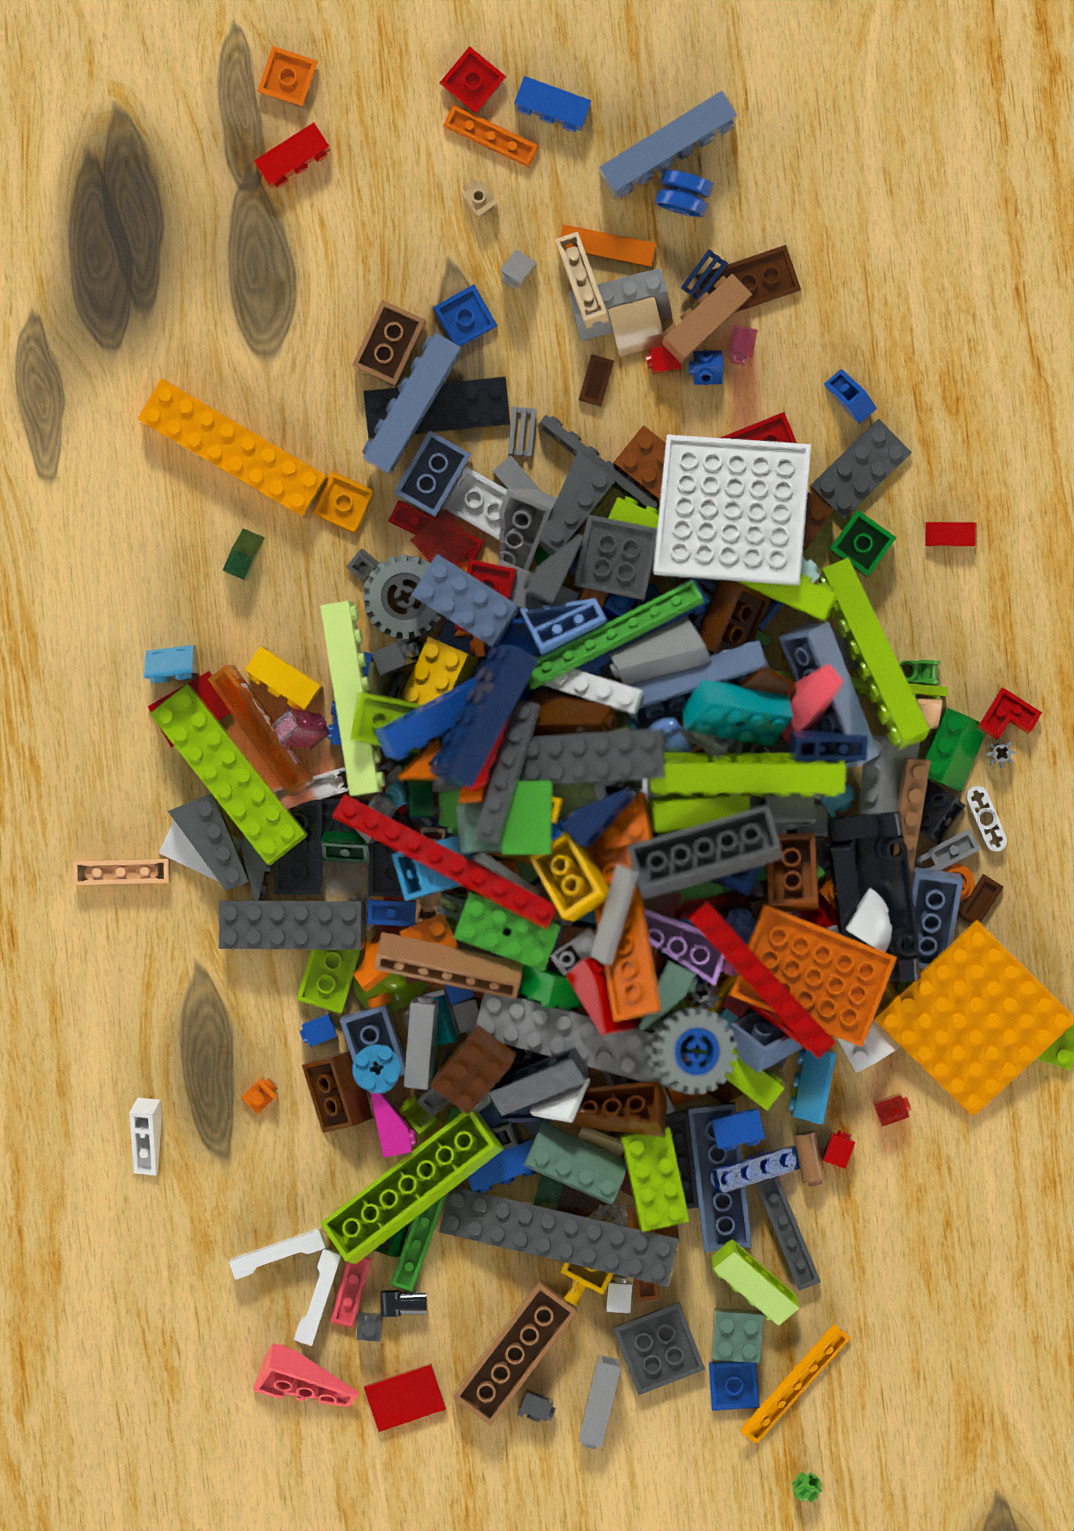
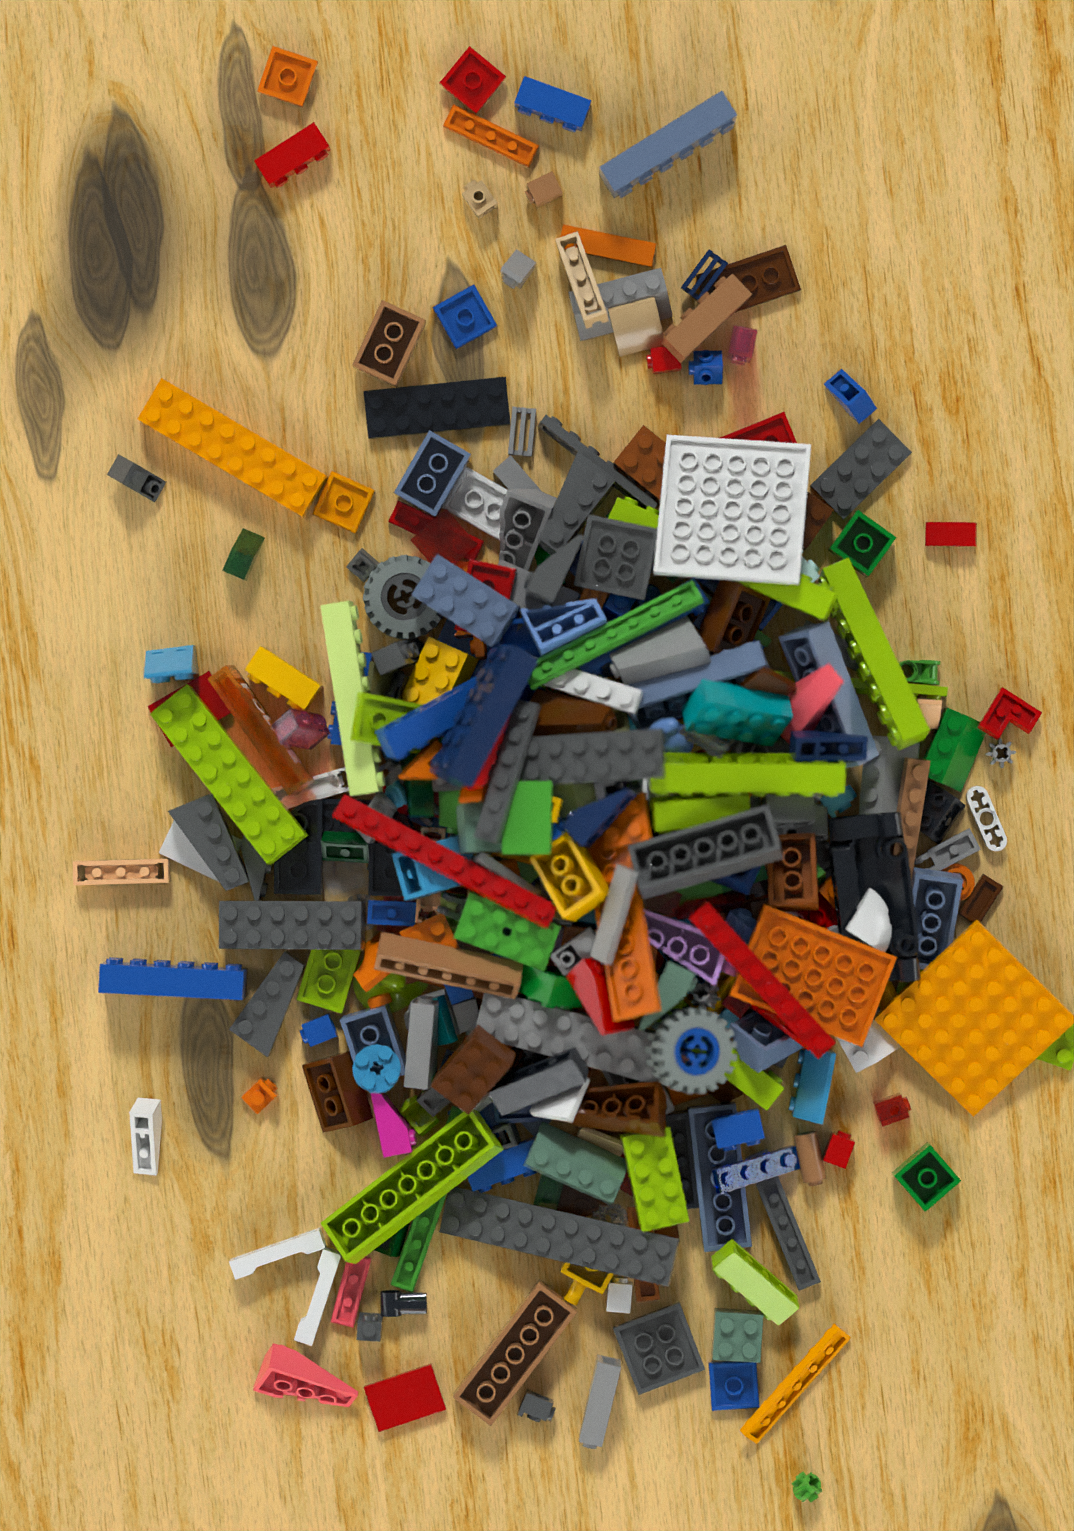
(136, 478): none -> dark grey slope
(173, 980): none -> blue brick
(267, 1008): none -> dark grey wedge
(412, 403): sand blue brick -> none
(543, 190): none -> medium nougat brick
(596, 380): reddish brown tile -> none
(684, 193): blue wheel -> none
(926, 1176): none -> green brick

